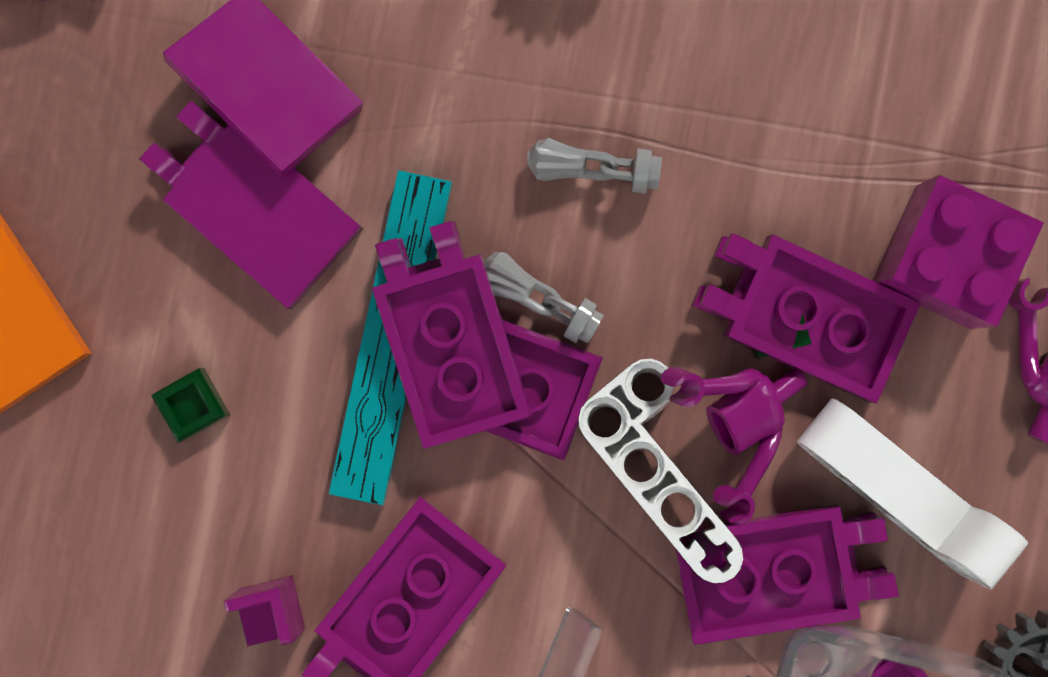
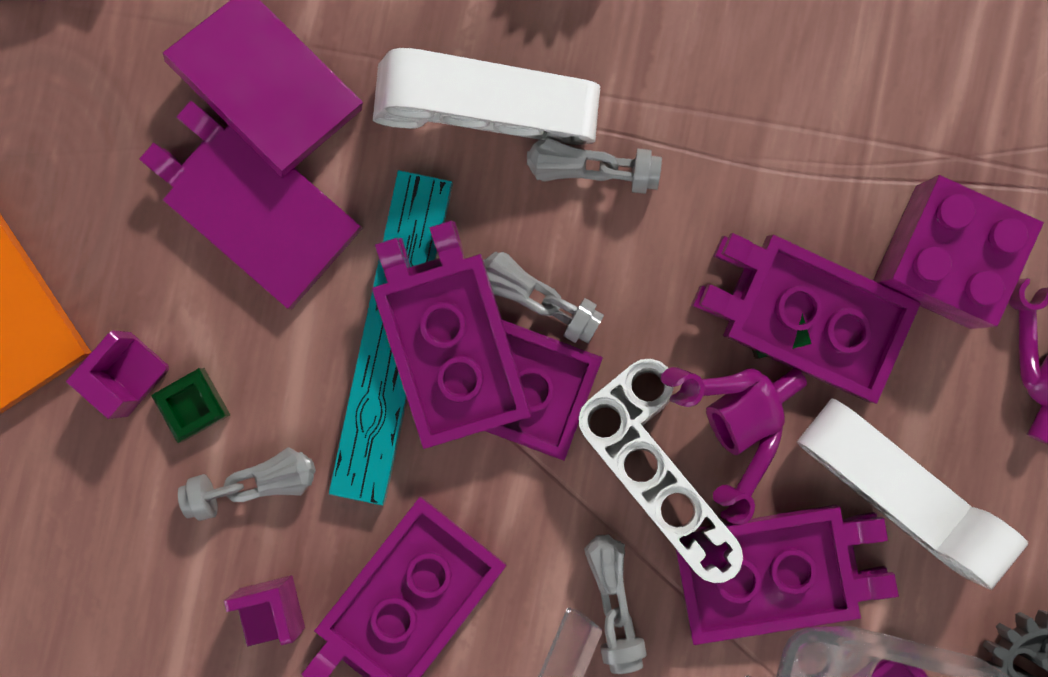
(118, 374): none -> magenta panel
(281, 475): none -> light grey piece
(484, 96): none -> white beam
(607, 565): none -> light grey piece

